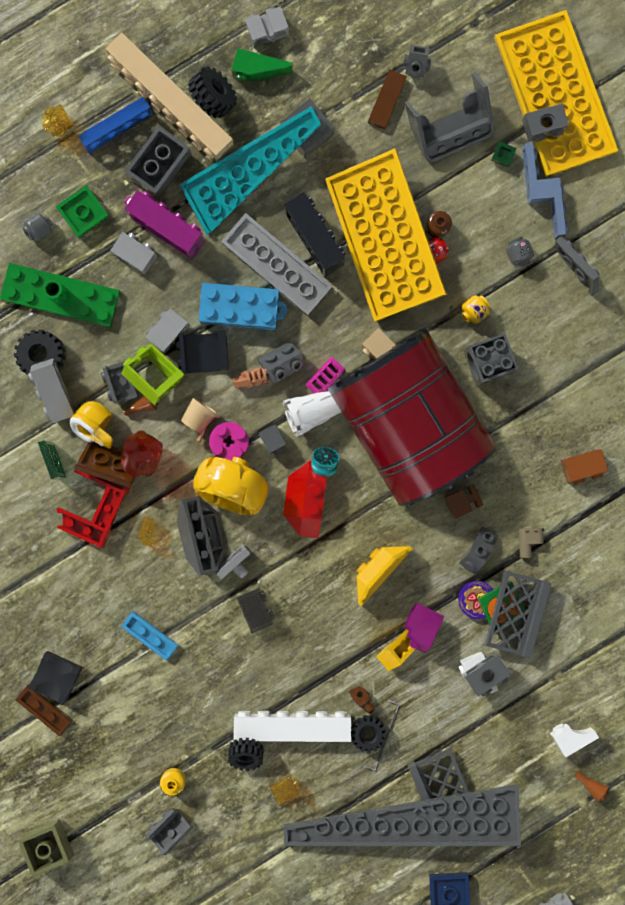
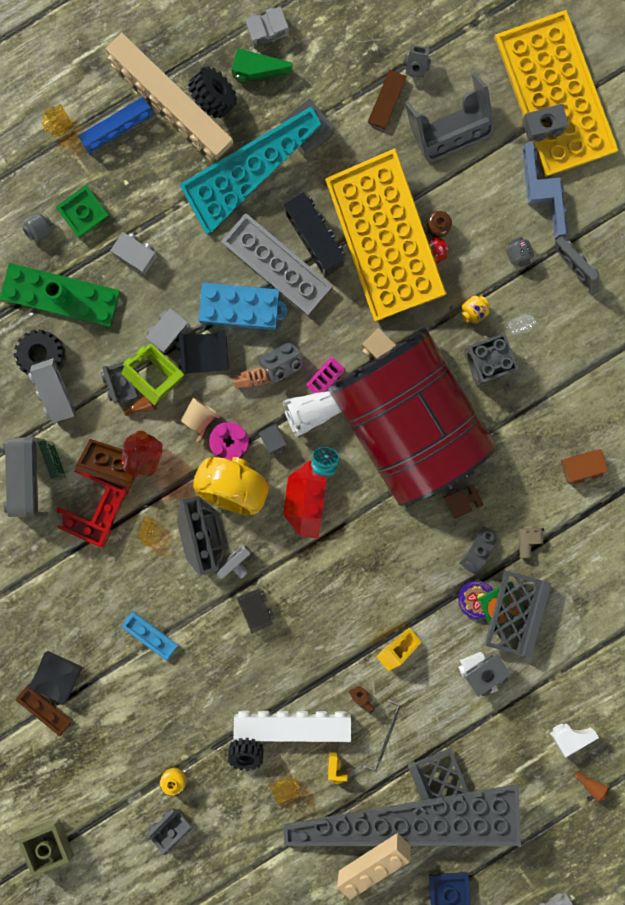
(21, 477): none -> dark grey windscreen
(90, 423): yellow piece -> none
(158, 162): dark grey brick -> none
(164, 224): magenta piece -> none
(334, 765): none -> yellow bracket
(373, 744): black tyre -> none
(374, 866): none -> tan brick
(378, 569): yellow wedge -> none
(422, 627): magenta piece -> none
(503, 154): dark green plate -> none
(521, 324): none -> clear brick

